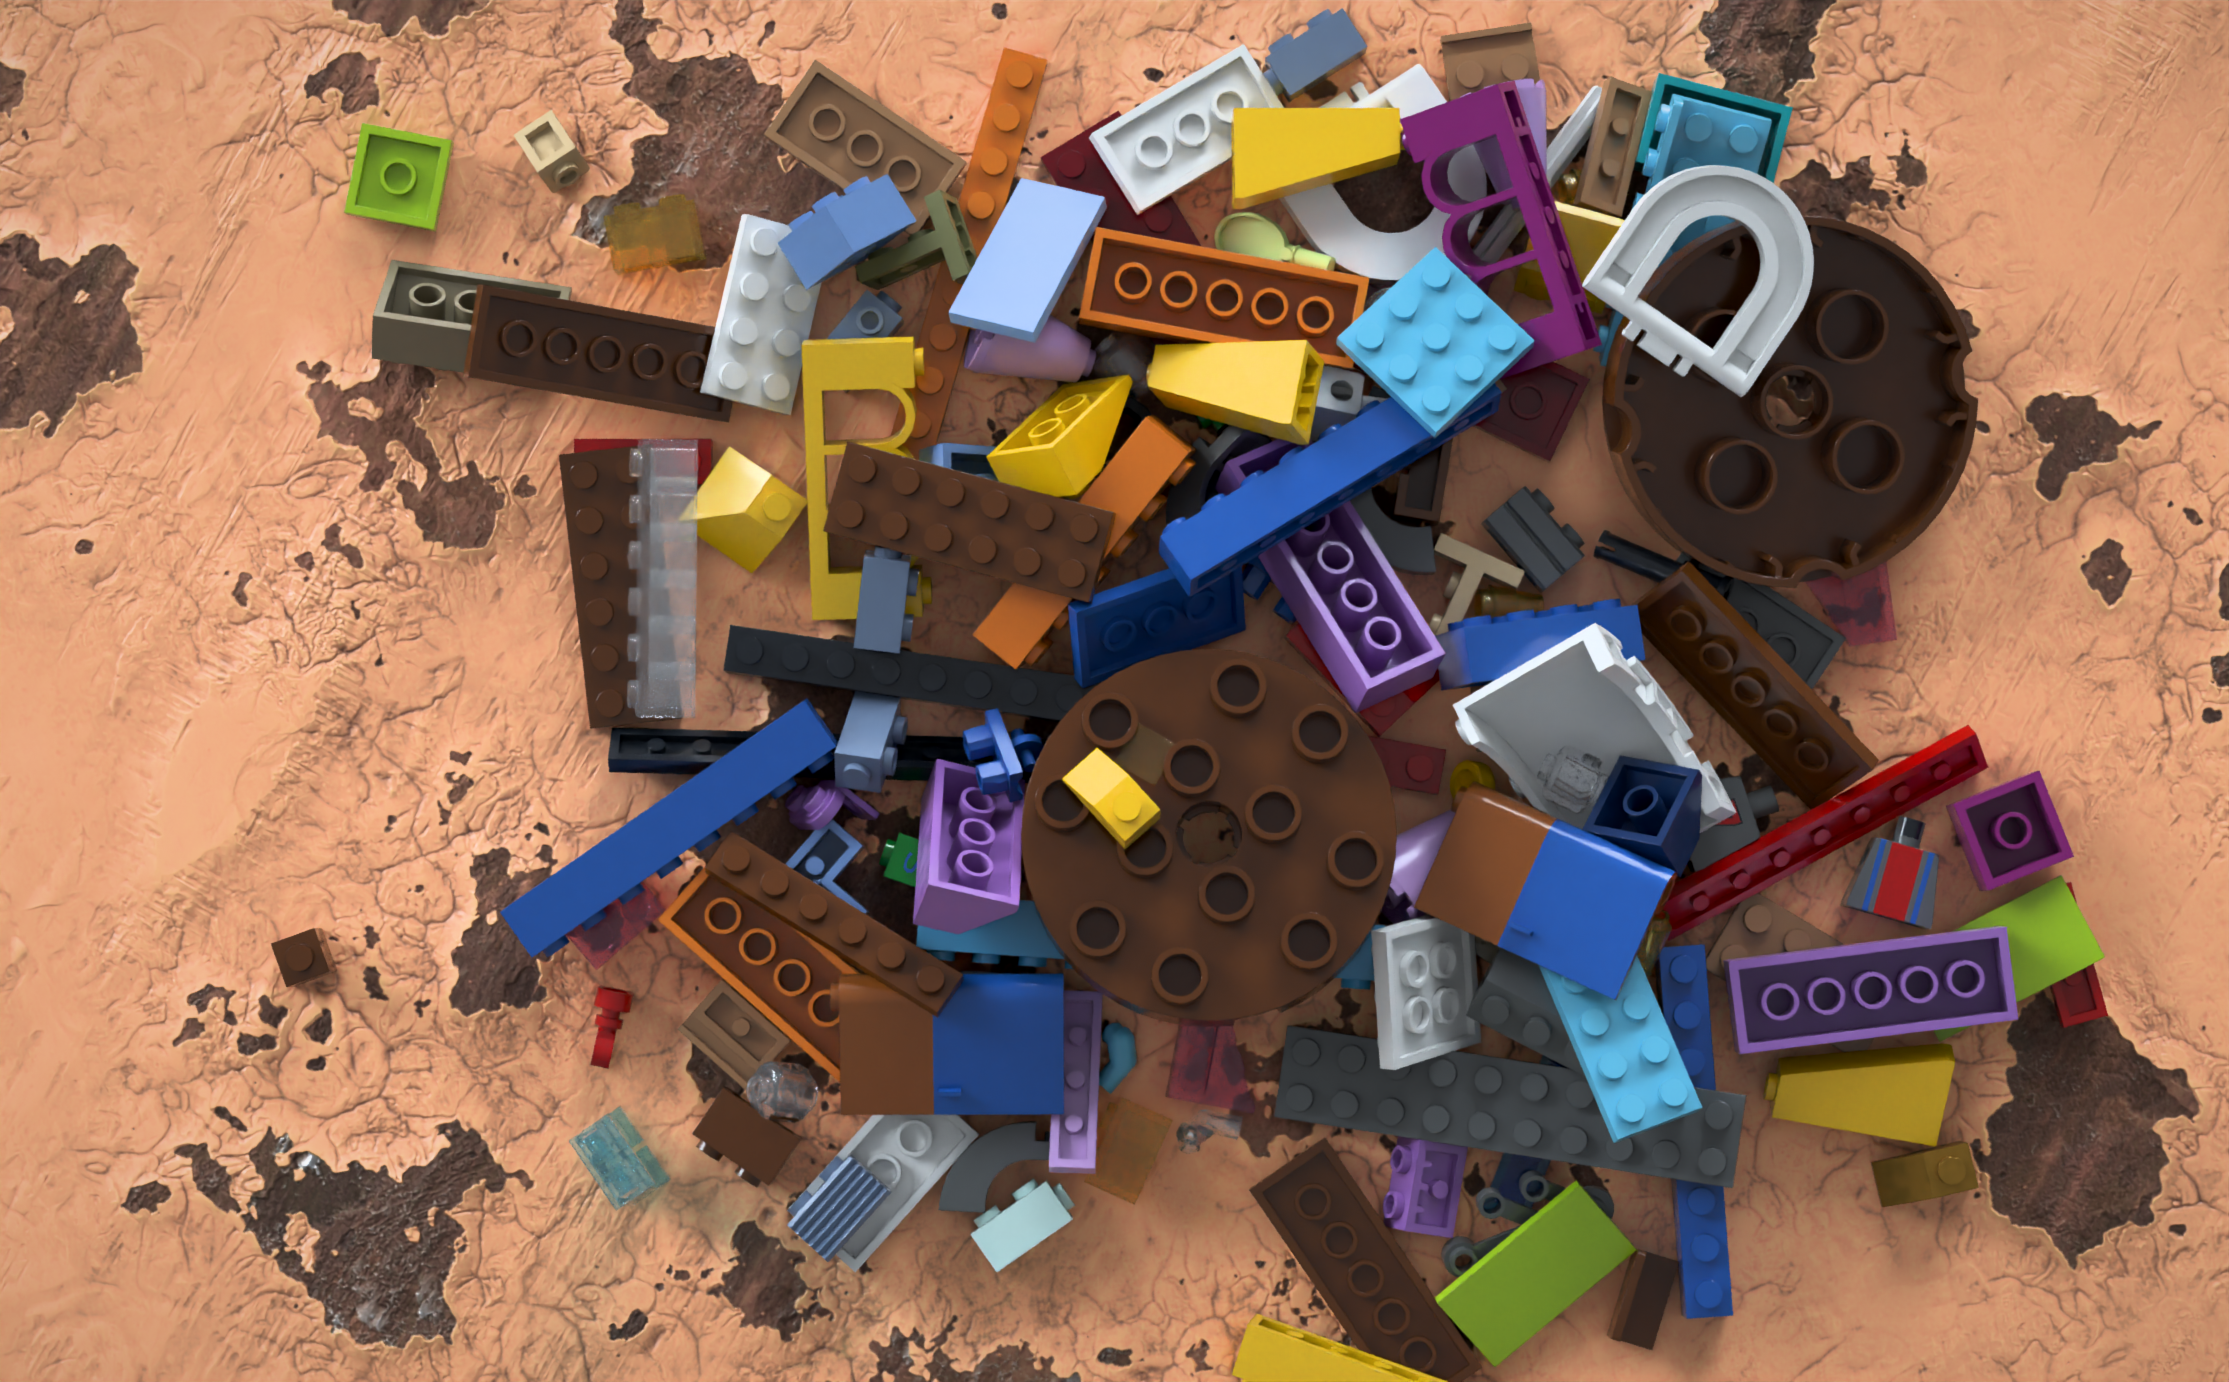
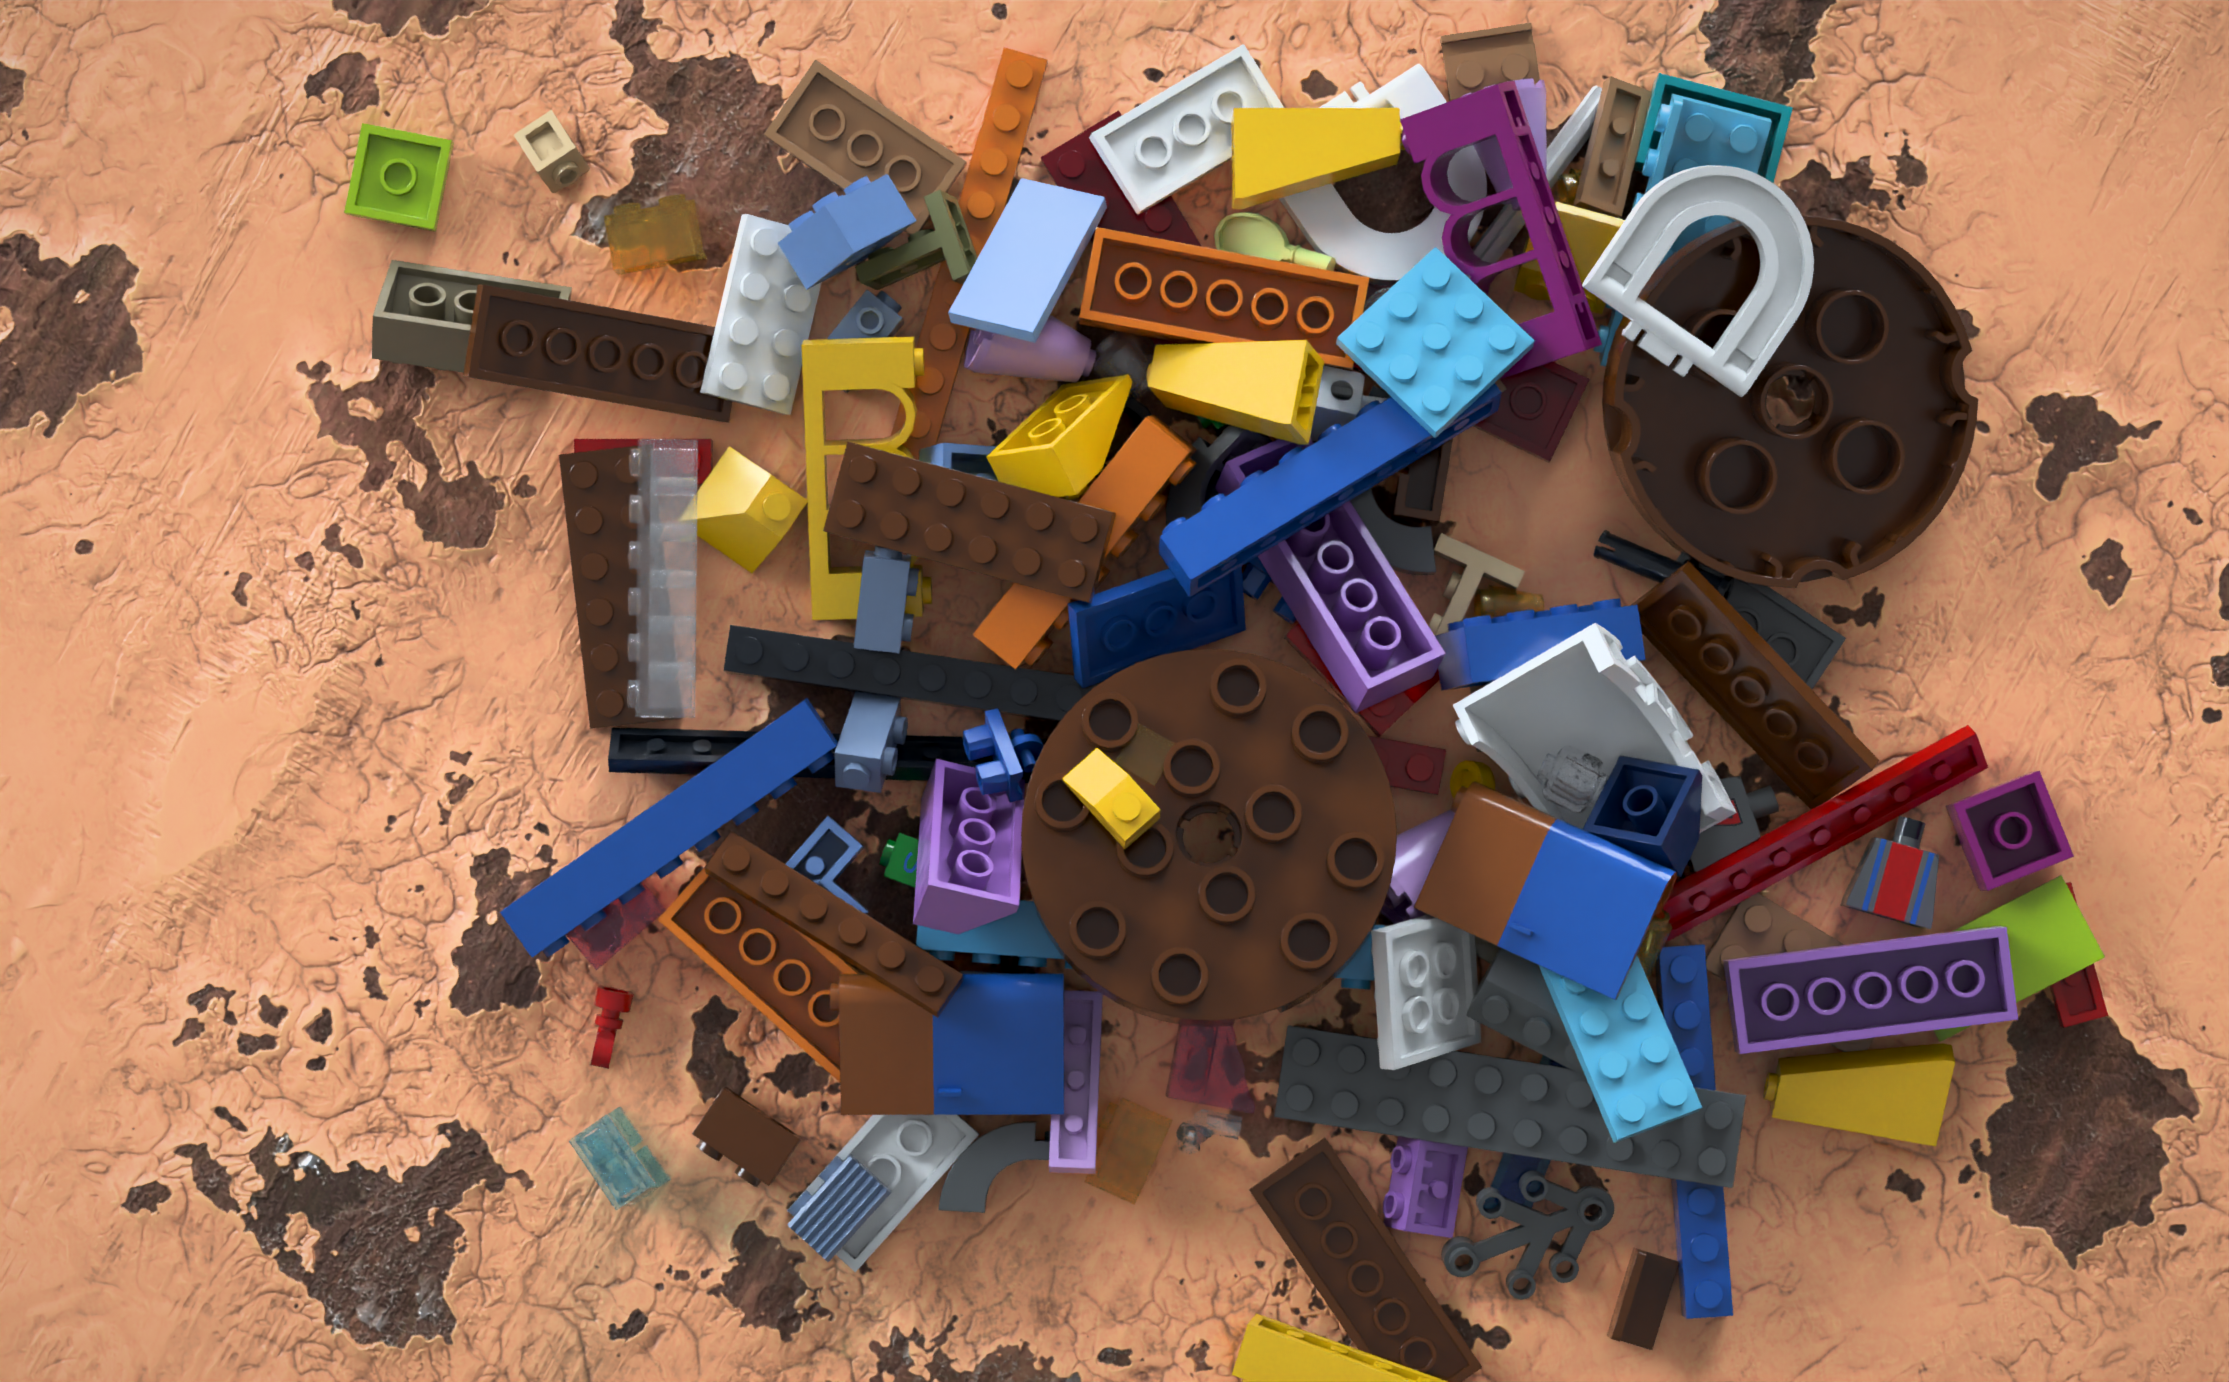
(304, 957): reddish brown brick -> none
(733, 1033): medium nougat plate -> none
(782, 1091): clear head -> none
(817, 805): medium lavender bracket -> none
(1024, 1224): light aqua brick -> none
(1121, 1055): medium azure arm -> none
(1314, 55): sand blue brick -> none
(1534, 538): dark grey brick -> none
(1535, 1273): lime tile -> none
(1859, 606): clear pink wing -> none
(1925, 1174): pearl gold slope -> none

